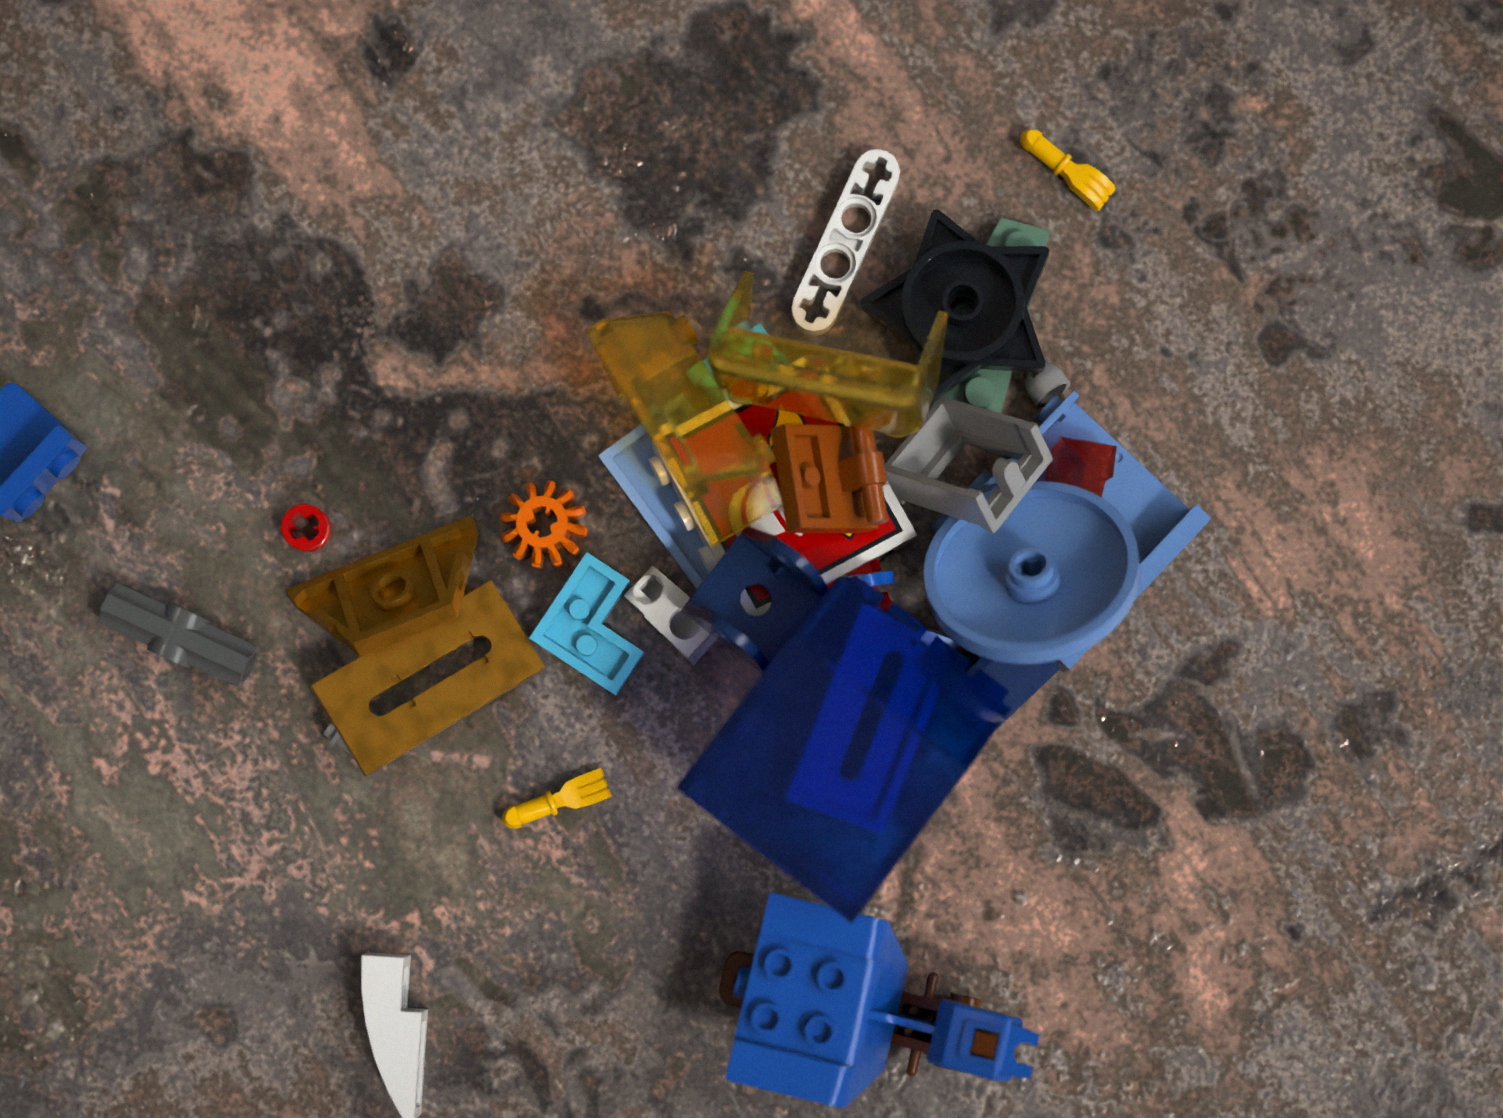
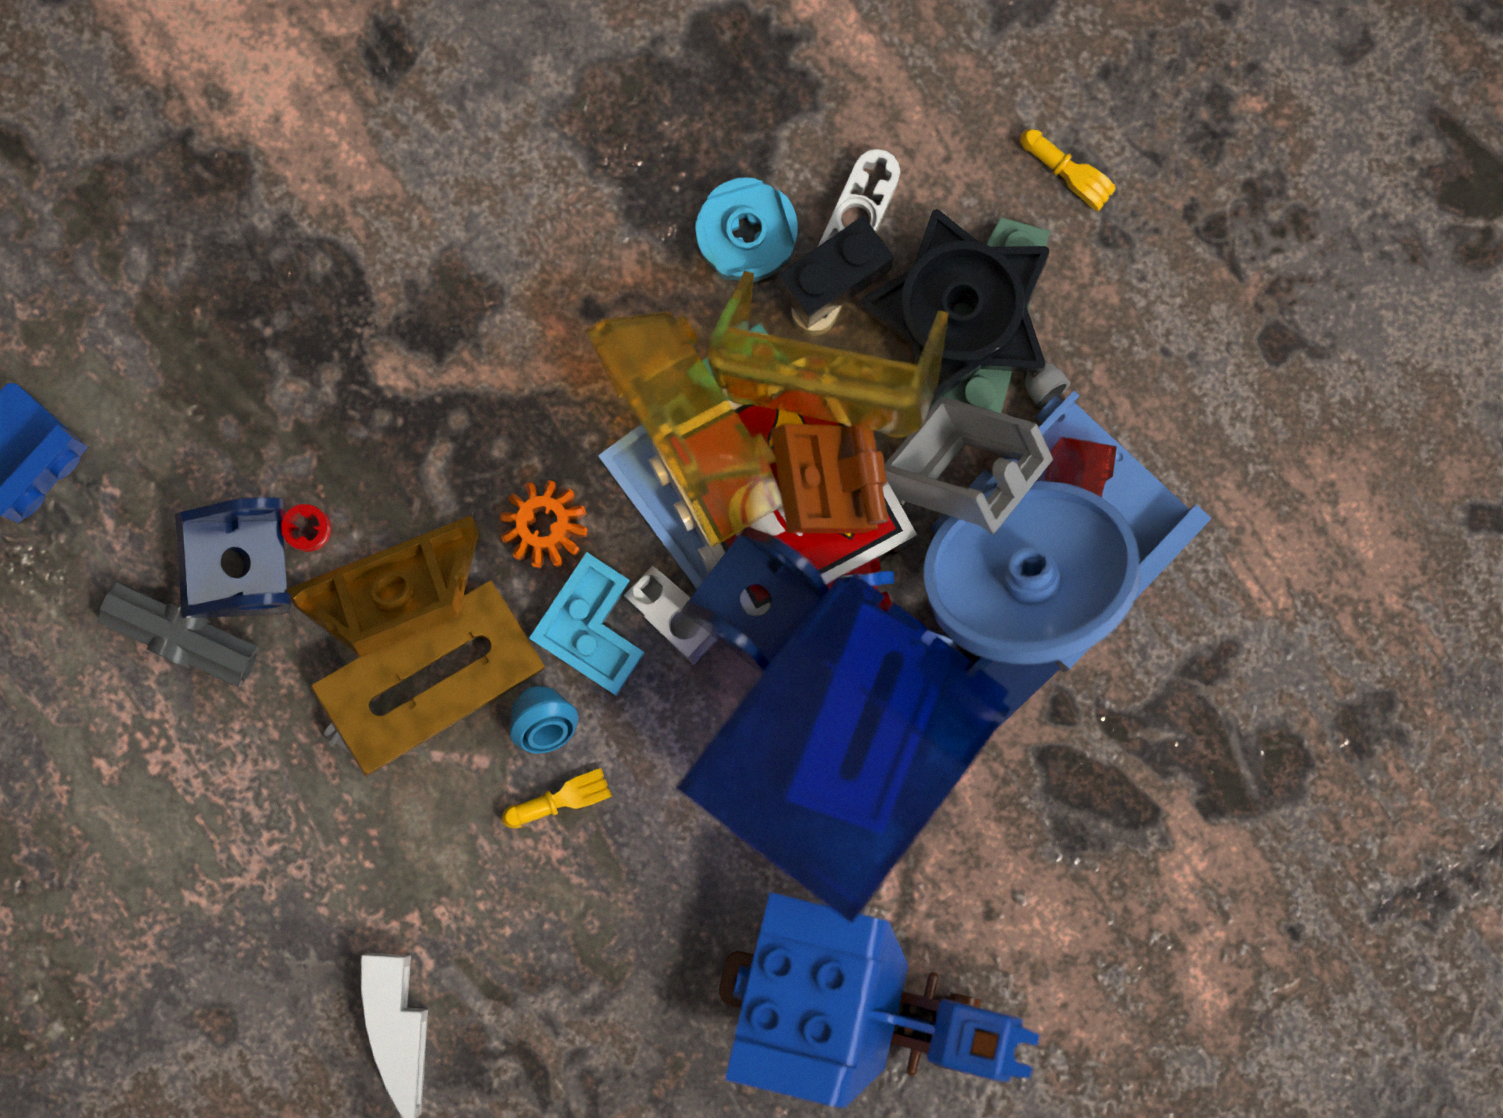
(253, 532): none -> dark blue hose
(542, 720): none -> dark azure cone
(761, 206): none -> medium azure plate
(835, 271): none -> black brick

